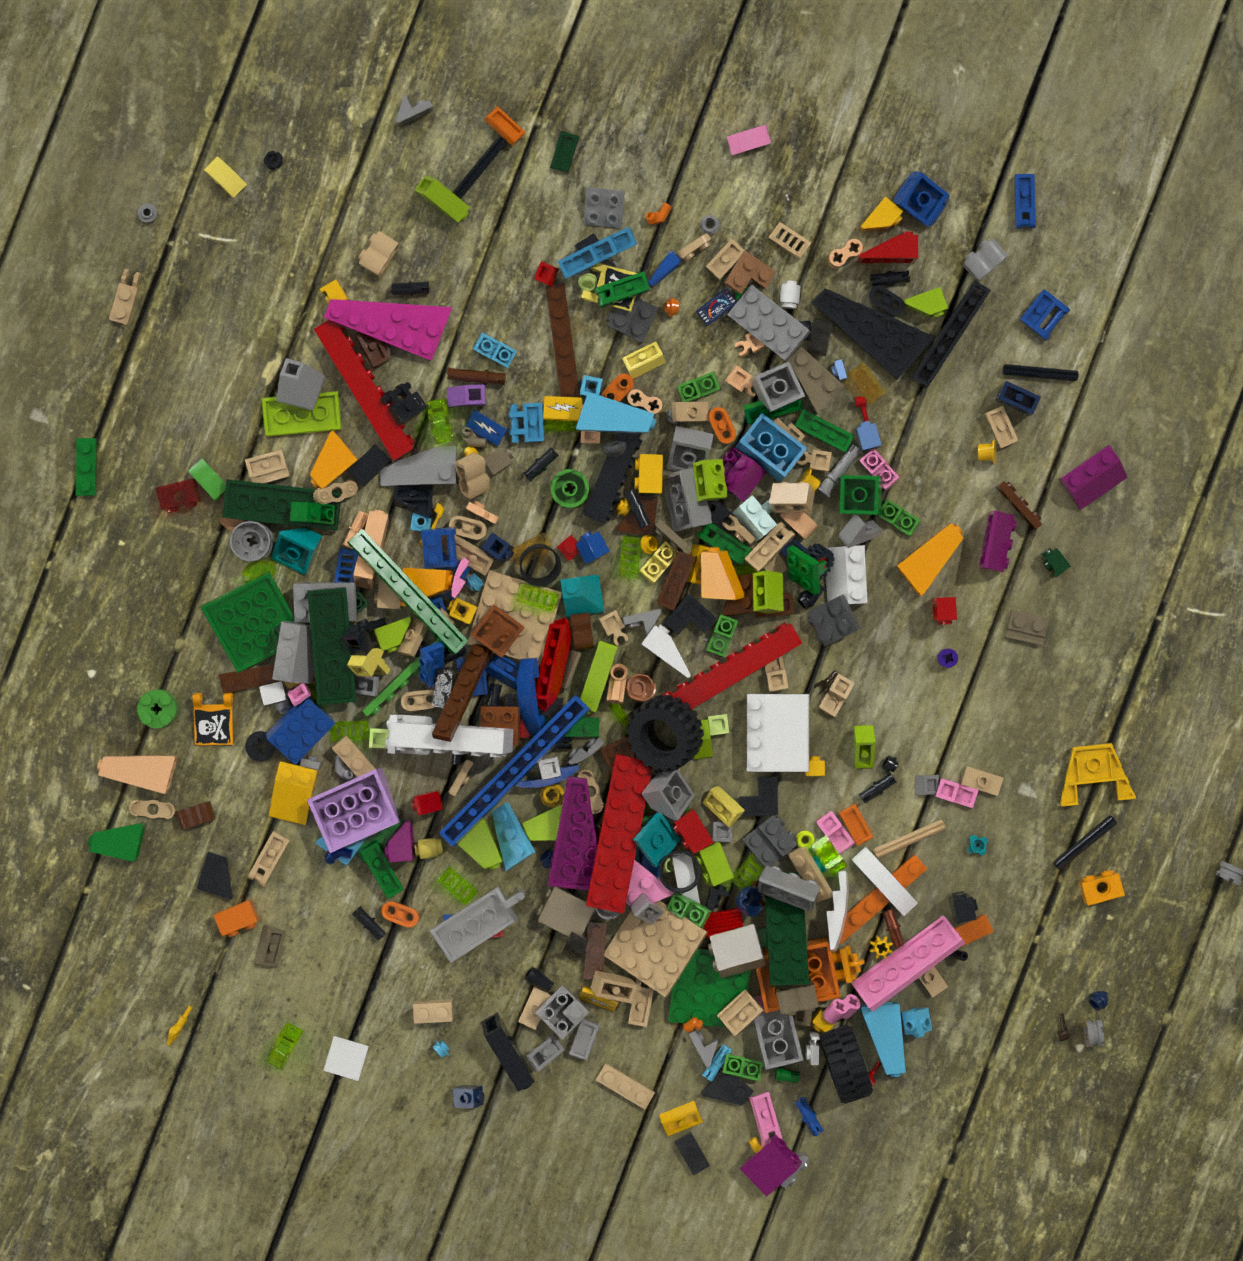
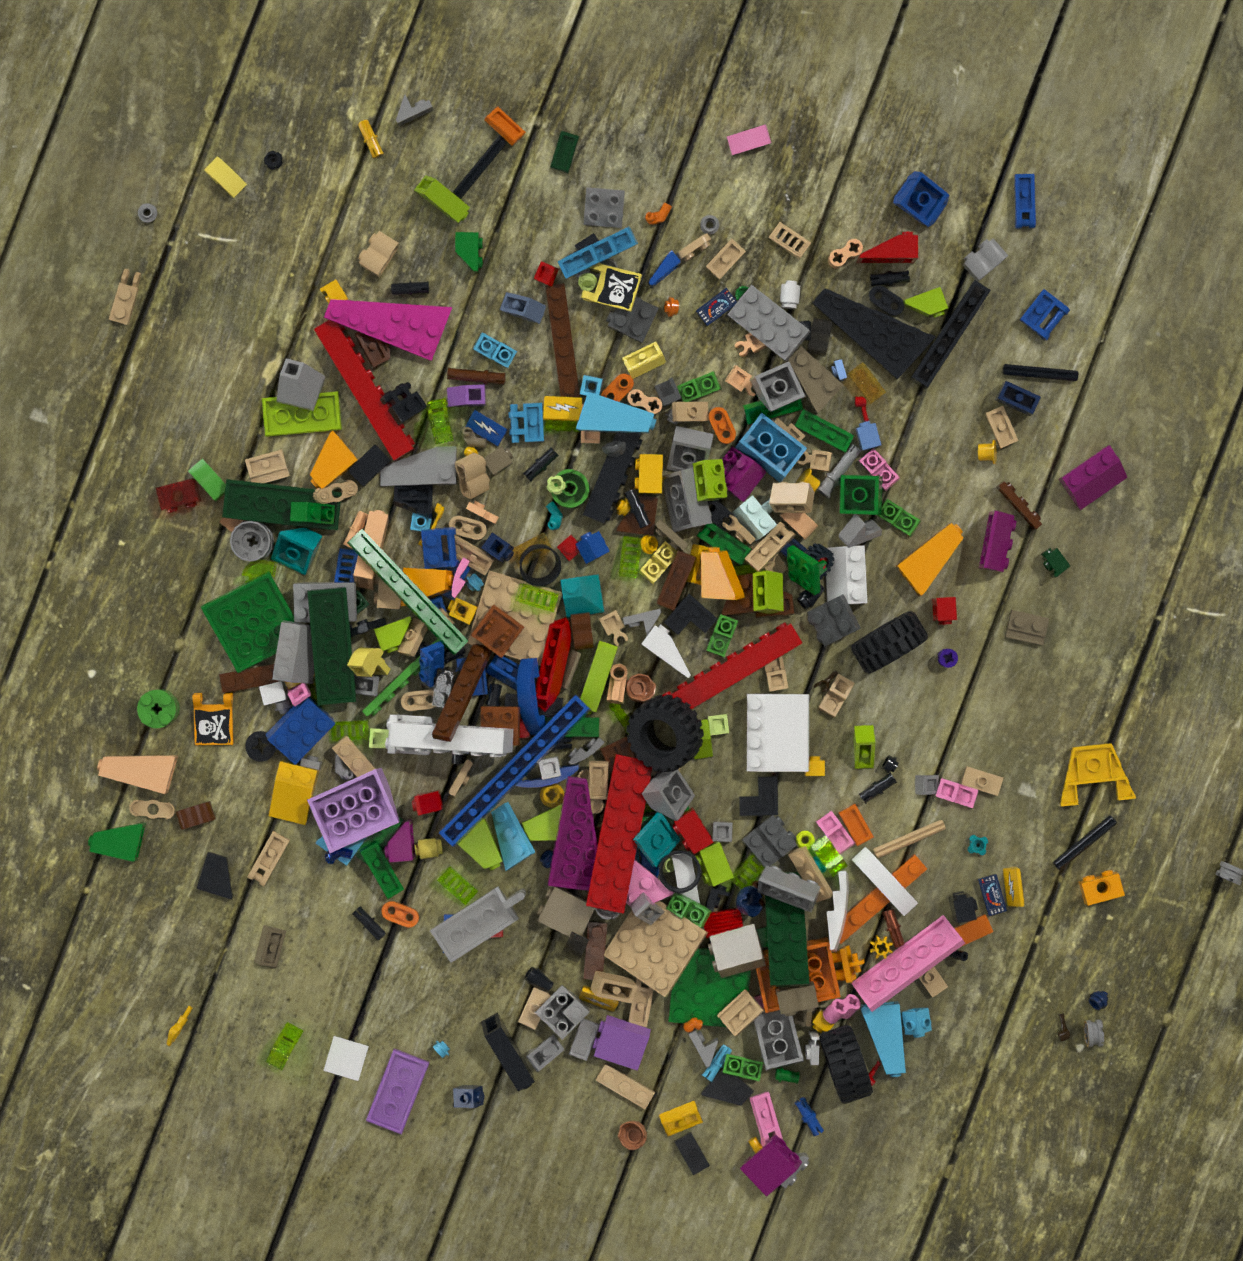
(86, 467): green plate -> none
(237, 917): orange brick -> none
(358, 641): black brick -> none
(370, 138): none -> yellow axle
(397, 1091): none -> medium lavender tile
(433, 1011): tan brick -> none
(467, 248): none -> green slope
(523, 307): none -> sand blue slope
(556, 516): none -> teal arm
(561, 484): none -> yellowish green plate
(598, 780): none -> tan plate
(621, 1042): none -> medium lavender brick
(622, 289): green plate -> none
(632, 1135): none -> nougat hair
(668, 392): none -> dark grey panel
(723, 806): light yellow slope -> none
(749, 268): medium nougat plate -> none
(883, 216): yellow slope -> none
(889, 642): none -> black tyre
(992, 894): none -> dark blue tile
(1013, 887): none -> yellow slope

